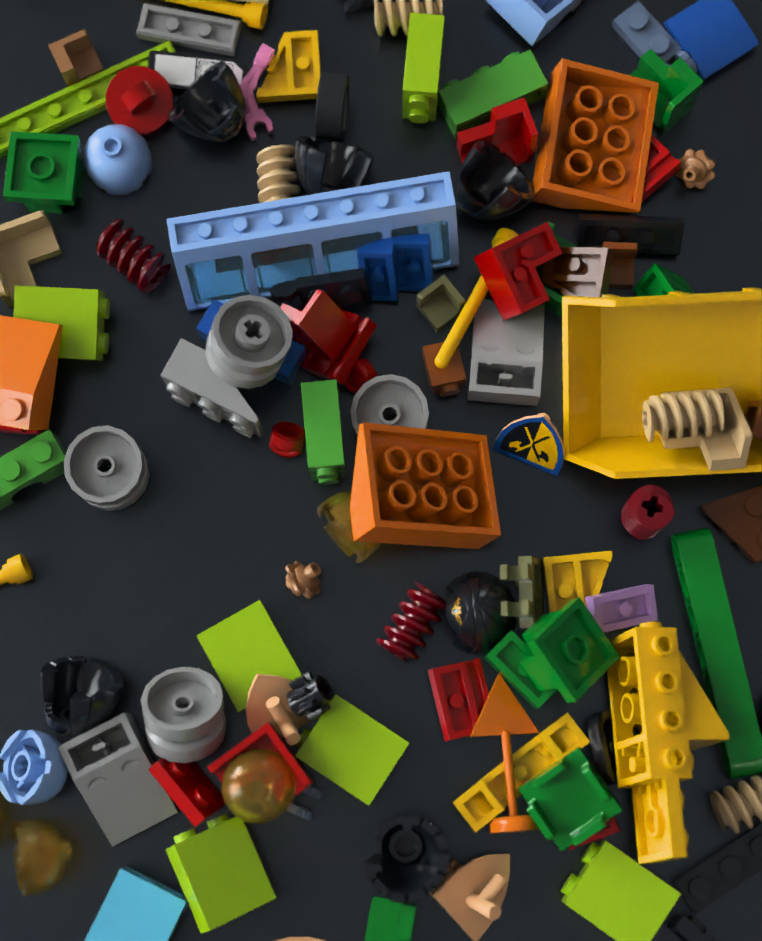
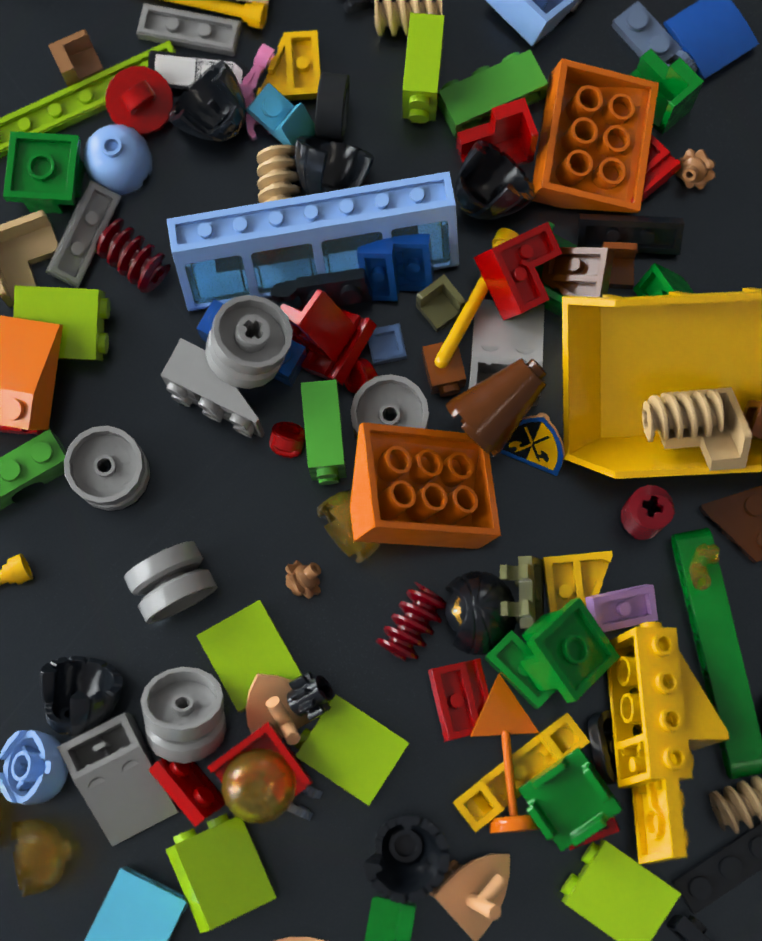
(82, 234): none -> light grey tile
(170, 581): none -> light grey wheel
(281, 116): none -> medium azure slope
(387, 345): none -> medium blue tile
(499, 404): none -> reddish brown cone
(698, 569): none -> clear yellow arm

